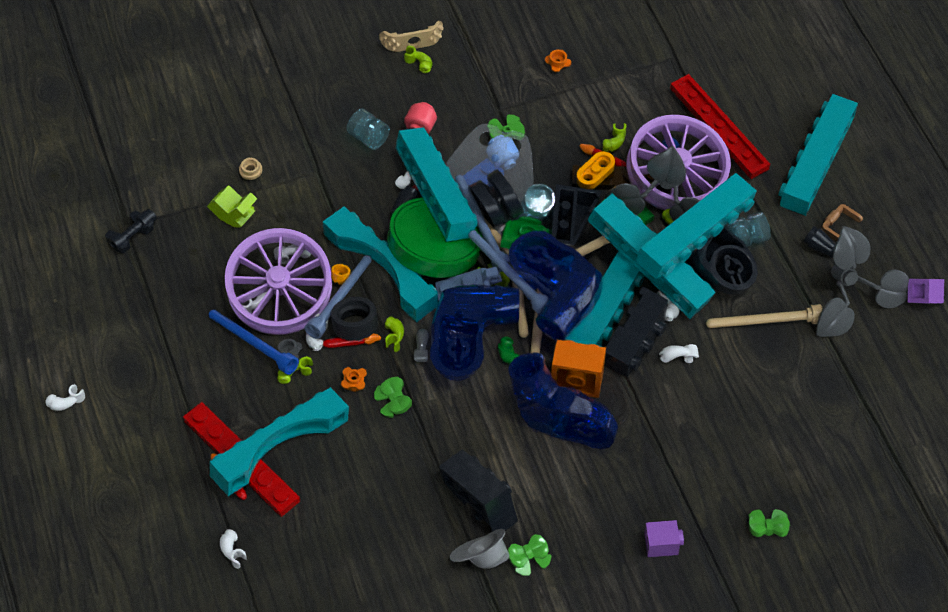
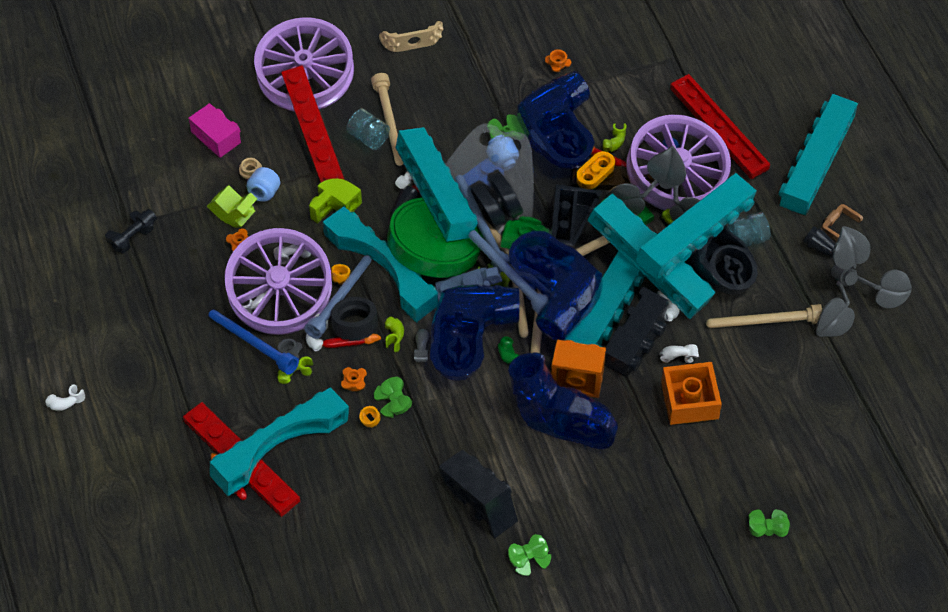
(215, 130): none -> dark pink brick
(226, 545): white arm -> none
(233, 238): none -> orange plate
(263, 184): none -> light blue head
(311, 124): none -> red plate
(312, 62): none -> lavender wheel
(334, 195): none -> lime brick
(374, 412): none -> light orange hinge
(381, 84): none -> tan piece
(412, 55): lime arm -> none
(420, 116): coral head -> none
(483, 551): light grey piece -> none
(538, 201): clear light blue wheel -> none
(551, 124): none -> clear blue piece
(663, 538): medium lavender brick -> none
(691, 393): none -> orange brick
(926, 291): medium lavender panel -> none

